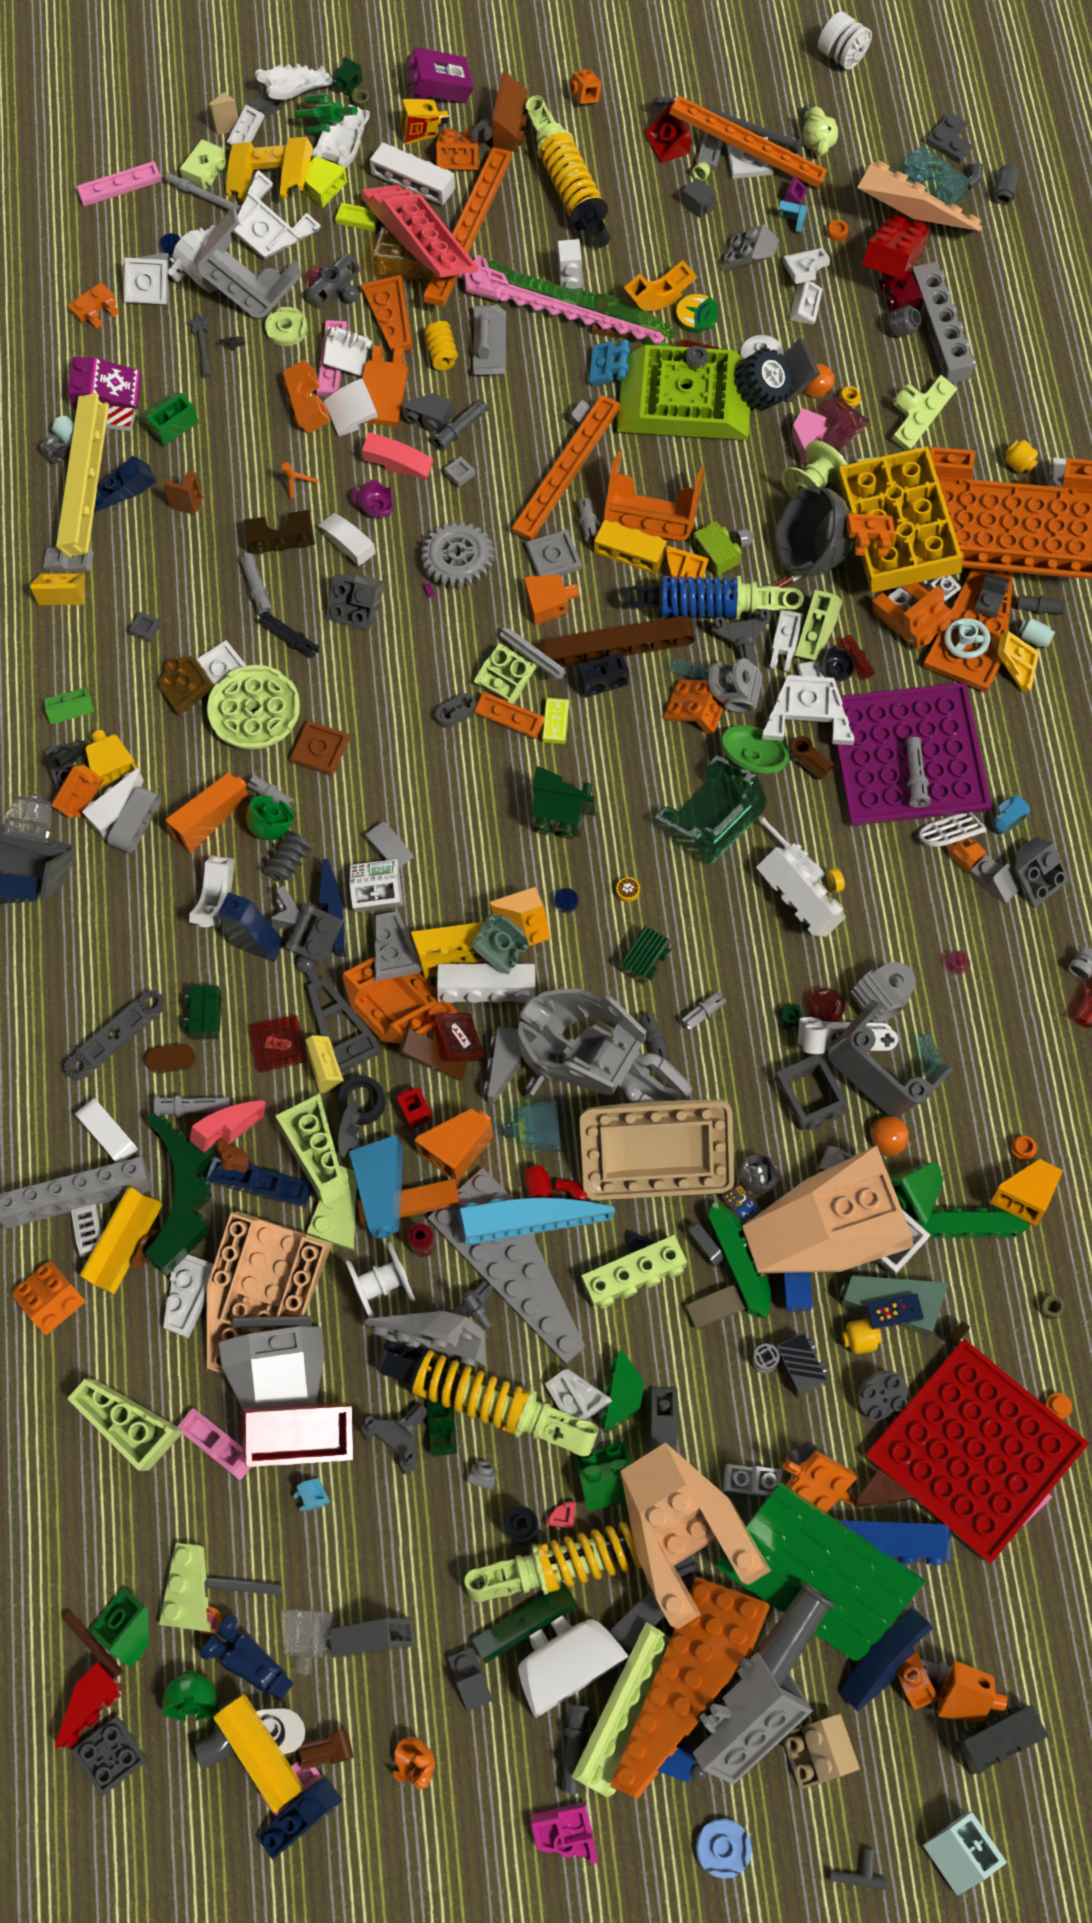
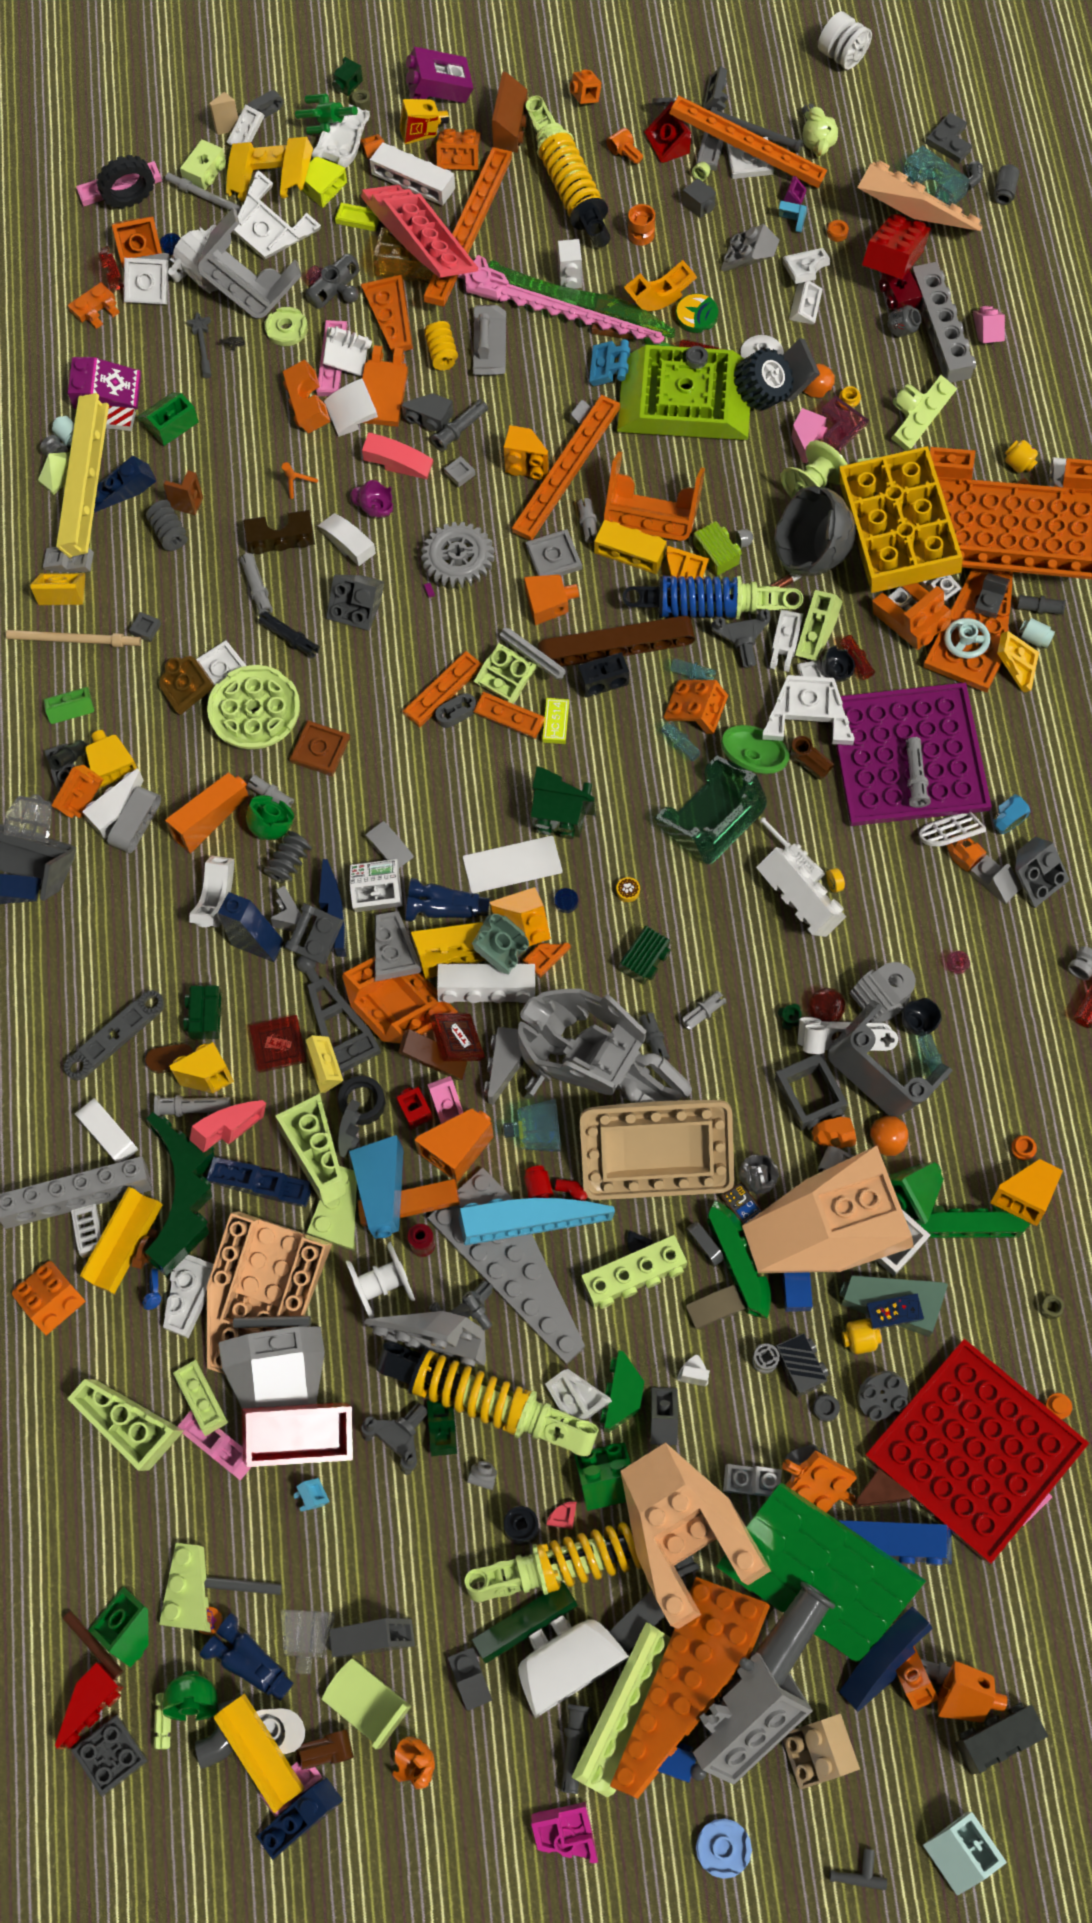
(55, 471): none -> yellowish green slope
(108, 261): none -> clear red plate
(116, 639): none -> tan bar
(119, 168): none -> black tyre
(136, 238): none -> orange slope
(152, 1299): none -> blue piece
(162, 1725): none -> yellowish green axle
(166, 525): none -> dark grey piece
(200, 1397): none -> yellowish green tile
(202, 1070): none -> yellow slope
(231, 1157): dark orange piece -> none
(289, 82): white animal -> none
(366, 1702): none -> yellowish green piece
(371, 144): none -> orange slope
(442, 689): none -> orange tile
(443, 902): none -> dark blue piece
(445, 1099): none -> bright pink slope
(482, 131): dark grey hinge -> none
(512, 864): none -> white sticker
(525, 454): none -> light orange slope
(545, 956): none -> orange tile
(622, 144): none -> orange axle
(641, 224): none -> orange wheel
(680, 741): none -> clear light blue axle
(694, 1372): none -> white tile
(714, 95): none -> dark grey plate
(736, 693): light grey piece -> none
(826, 1408): none -> dark grey tile
(835, 1132): none -> orange rock
(867, 527): orange plate -> none
(921, 1016): none -> black hair
(958, 1333): dark brown tile -> none
(989, 324): none -> bright pink slope

